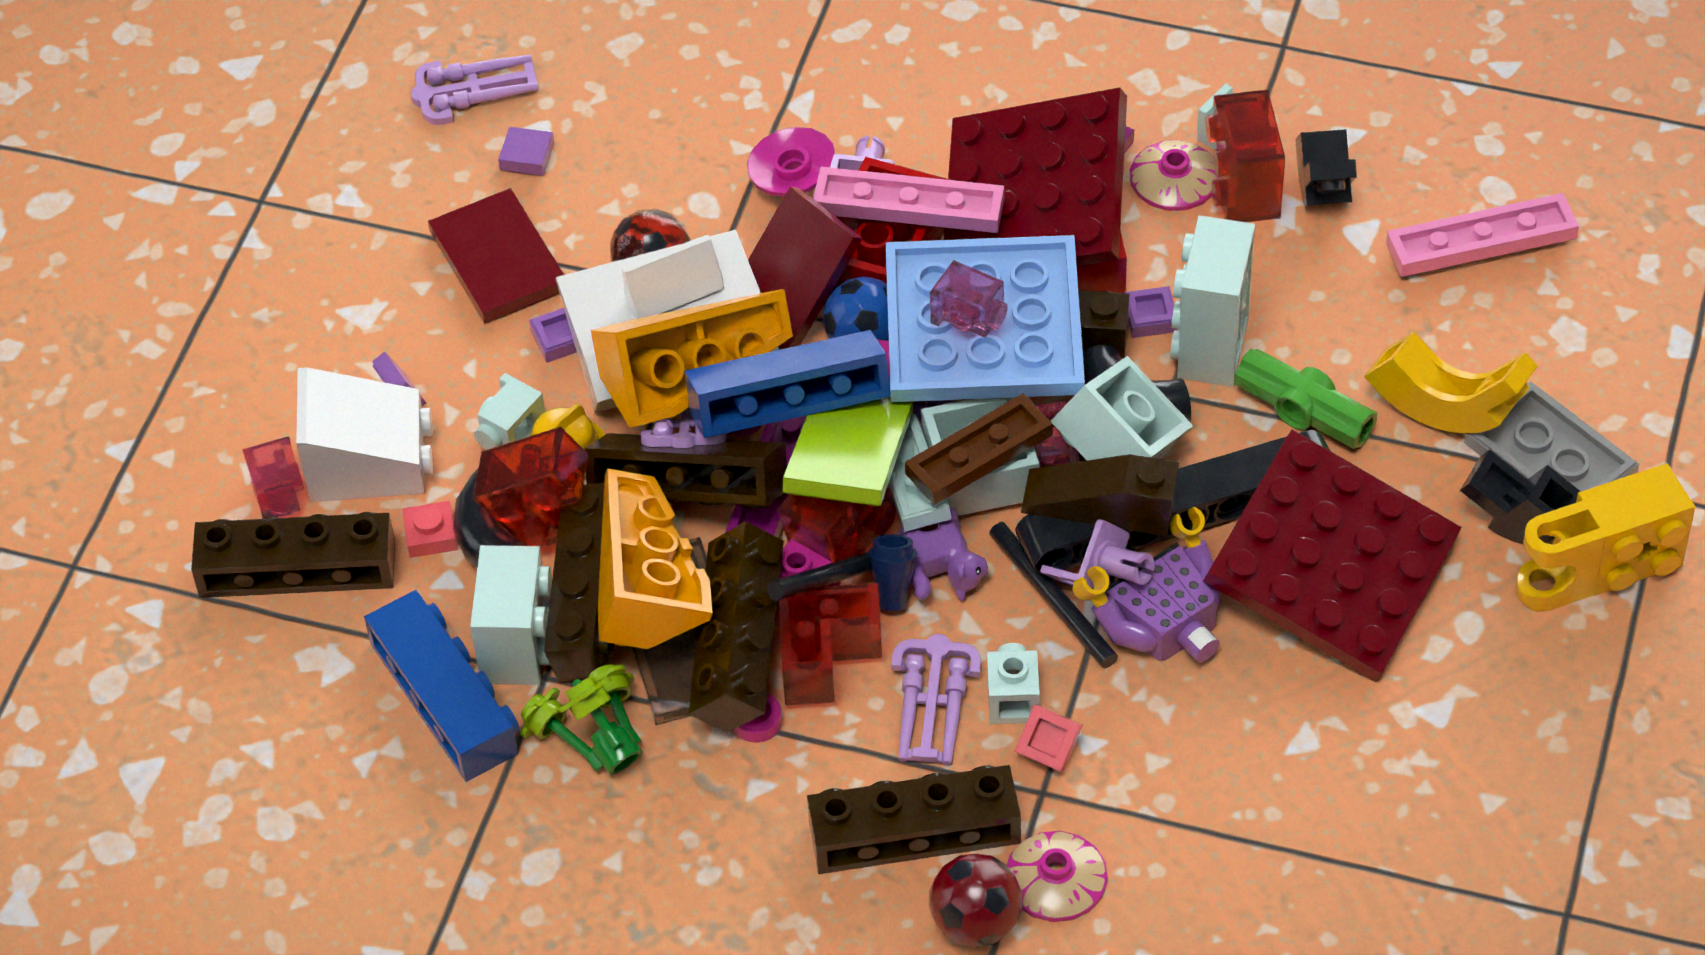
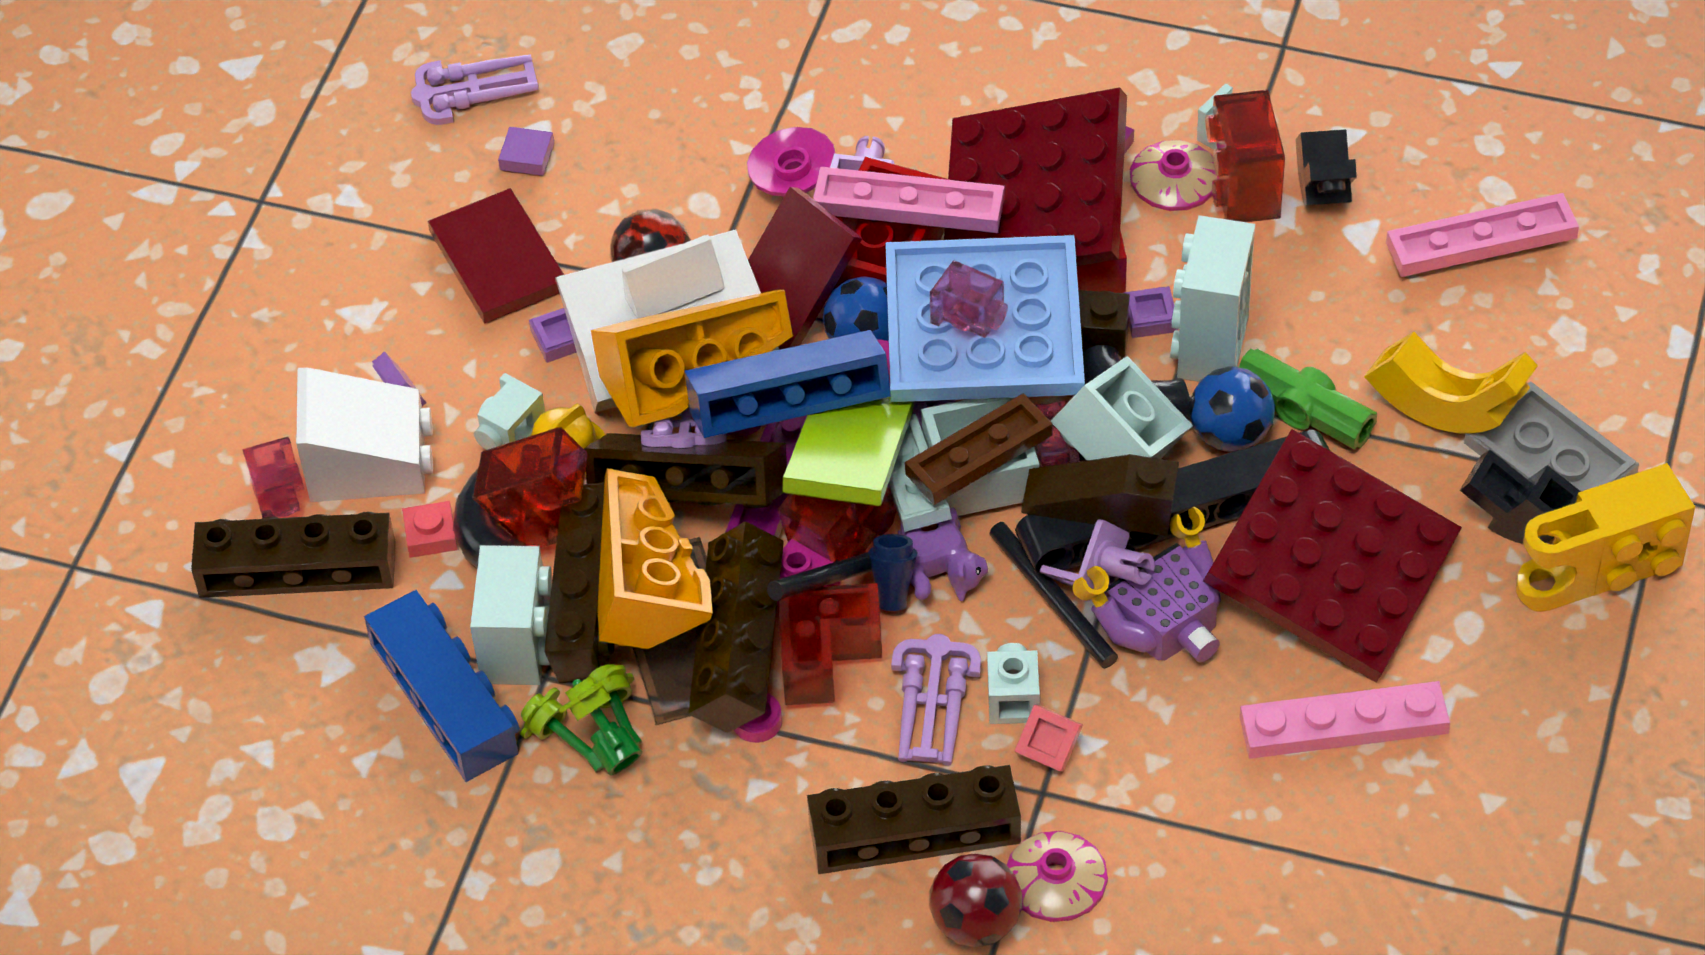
(1231, 409): none -> blue piece
(1344, 719): none -> bright pink plate

